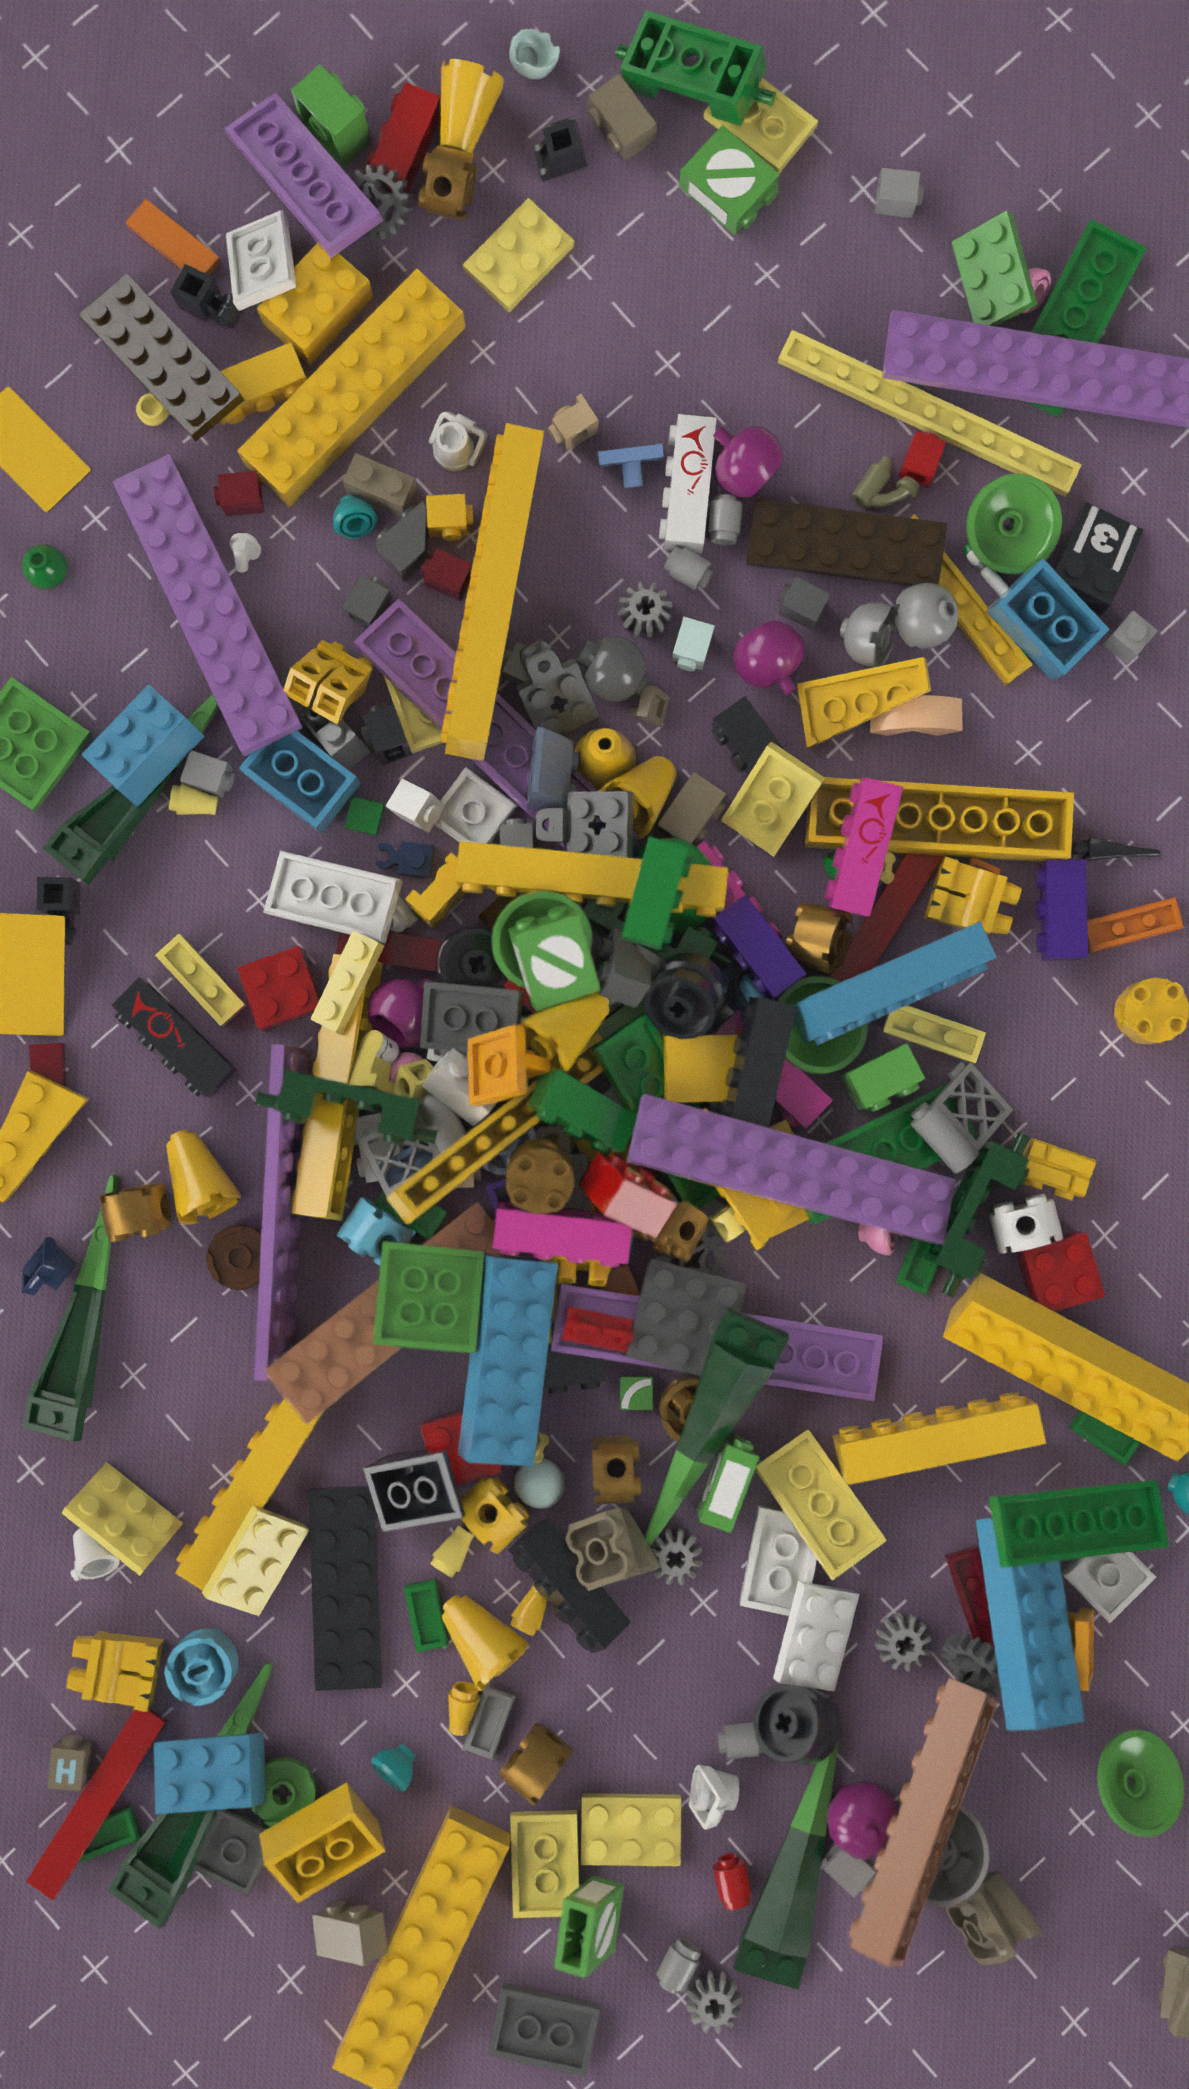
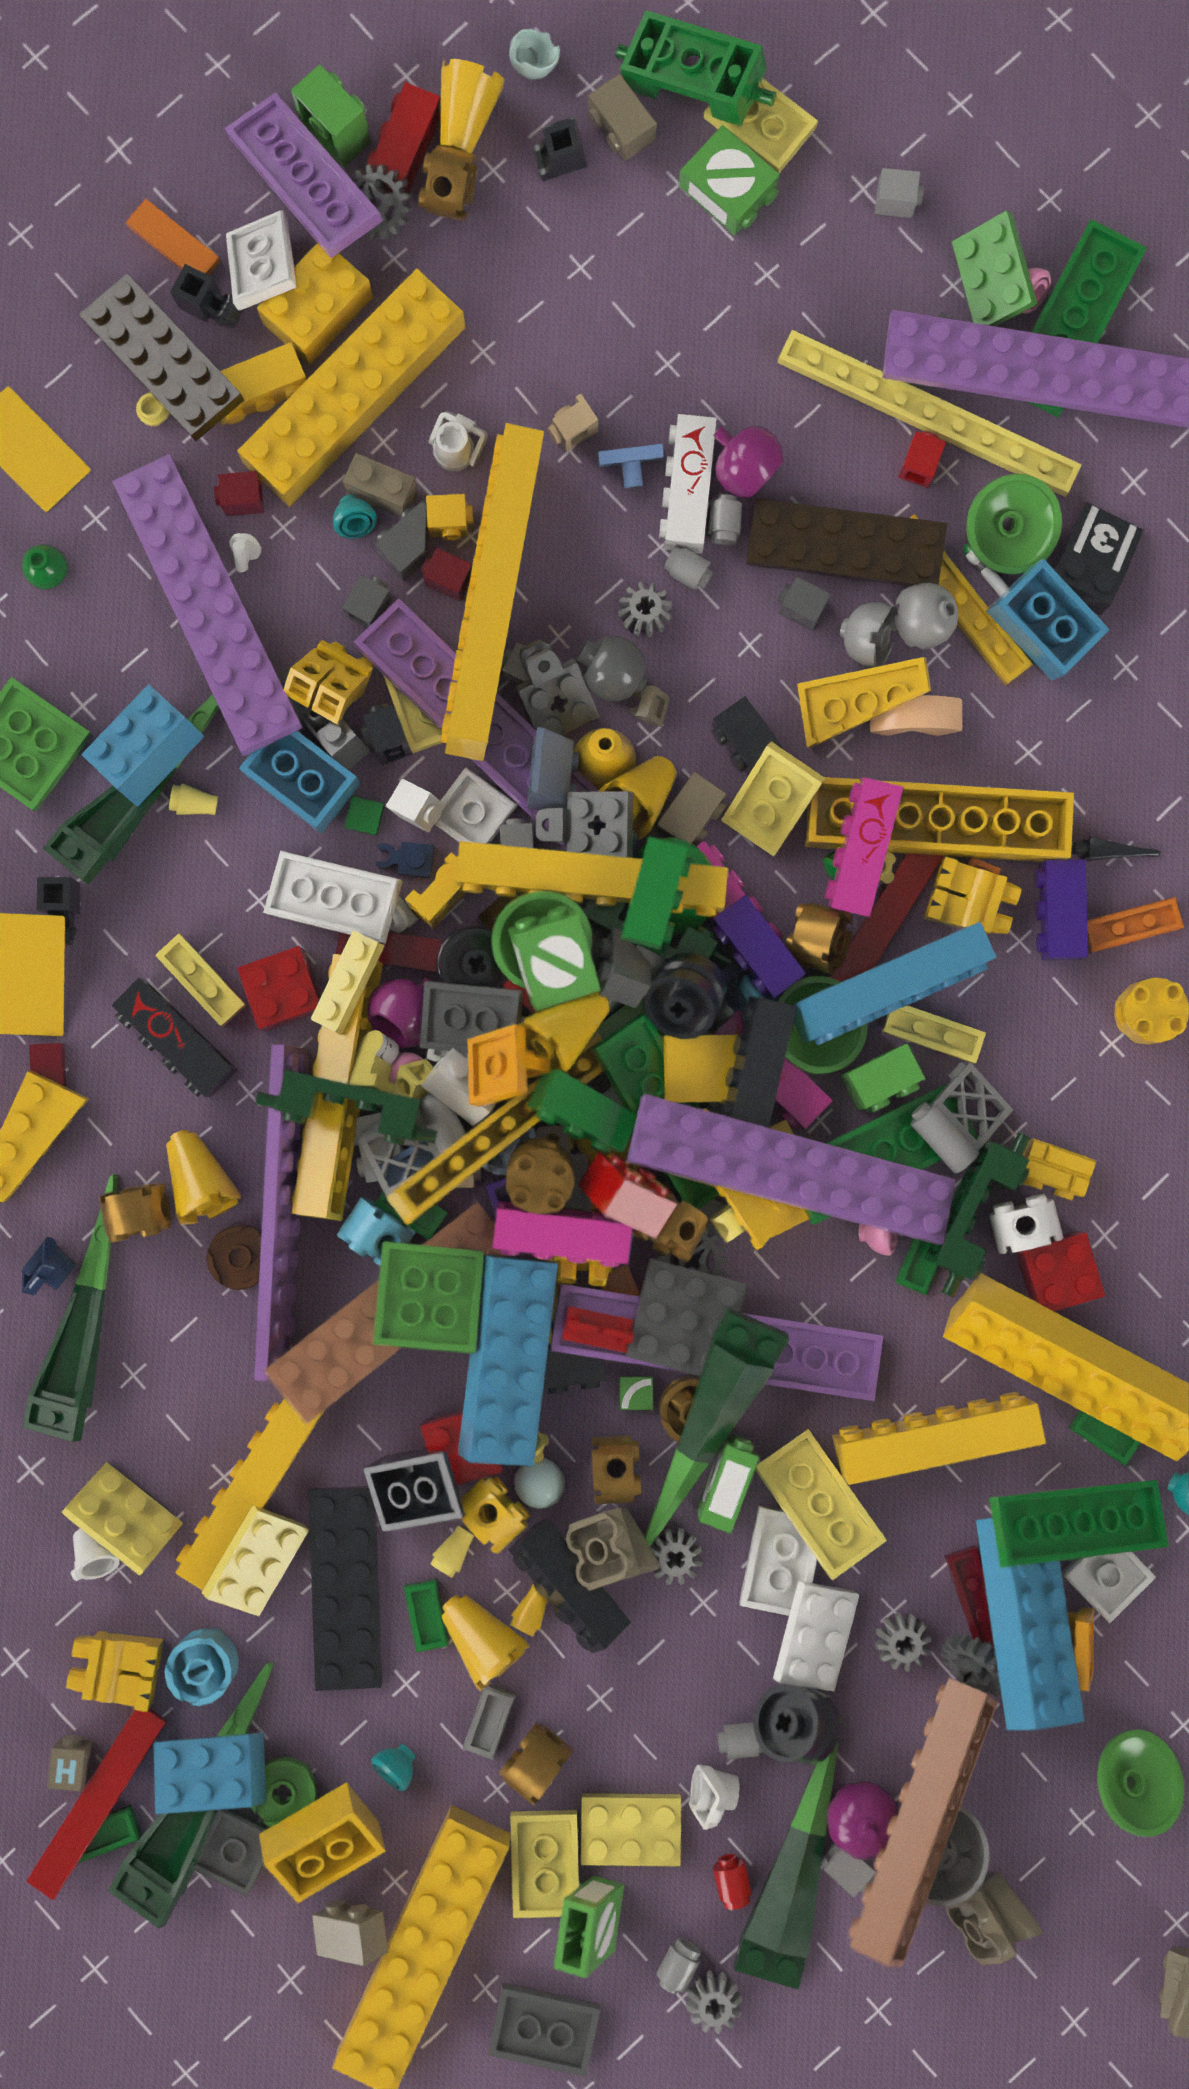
(208, 774): light grey brick -> none
(463, 1703): yellow cone -> none
(518, 255): light yellow plate -> none
(692, 644): light aqua brick -> none
(769, 656): magenta piece -> none
(868, 490): olive plant -> none
(1130, 637): light grey brick -> none

